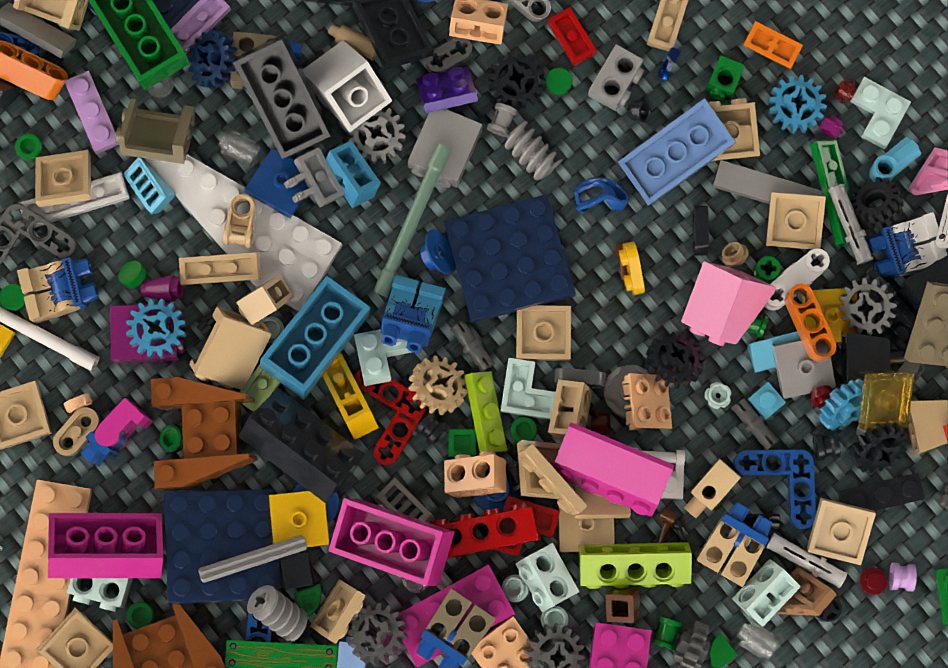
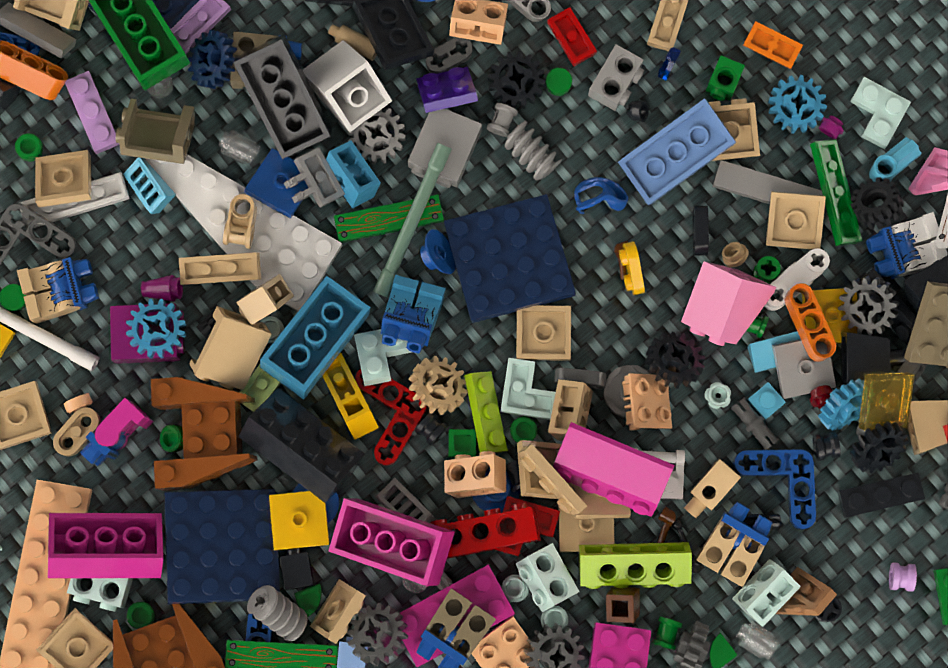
(132, 274): green tile -> none
(252, 558): light grey axle -> none
(383, 219): none -> green tile
(472, 346): dark grey pin -> none
(601, 423): clear red plate -> none
(836, 575): white pin -> none
(840, 531): tan plate -> none
(845, 91): clear red plate -> none
(851, 226): light grey pin -> none
(873, 581): dark red plate -> none

